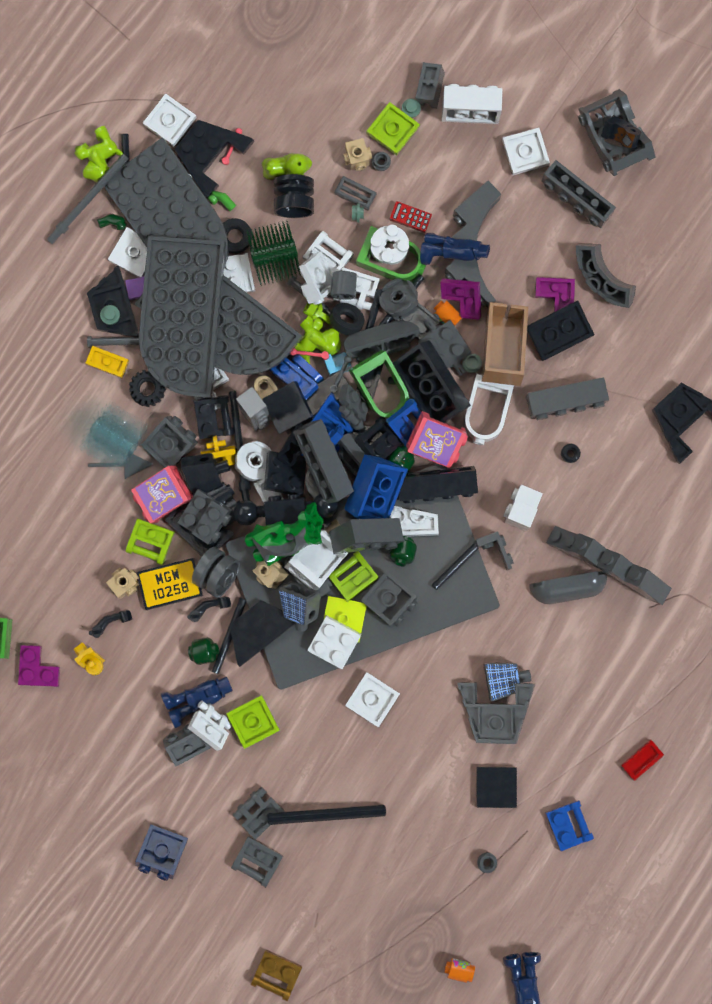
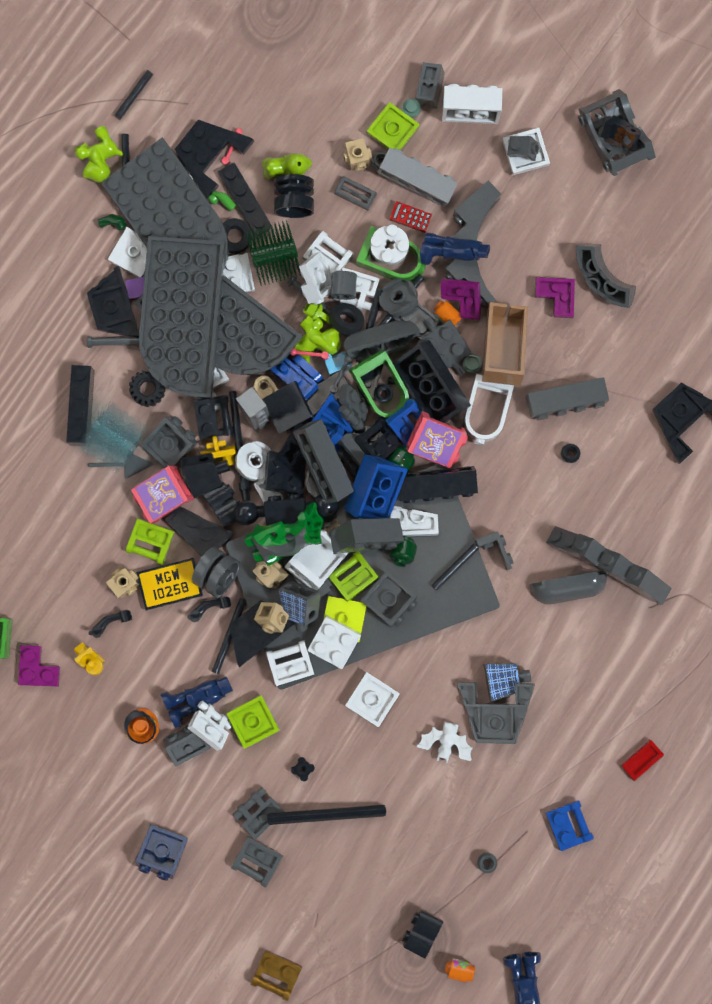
(62, 226): dark grey bar -> none
(80, 404): none -> black brick
(107, 362): yellow plate -> none
(110, 315): sand green plate -> none
(133, 95): none -> black bar
(141, 726): none -> orange piece
(169, 120): white plate -> none
(203, 651): dark green head -> none
(205, 517): dark grey plate -> none
(244, 198): none -> black plate
(271, 617): none -> tan brick
(292, 669): none -> white plate
(302, 774): none -> black plate
(357, 212): sand green plate -> none
(388, 390): none -> black plate
(417, 177): none -> light grey brick
(422, 934): none -> black brick
(447, 738): none -> white animal
(496, 787): black tile -> none
(523, 147): none -> dark grey bracket
(524, 507): white brick -> none
(560, 330): black tile -> none
(578, 194): dark grey brick -> none

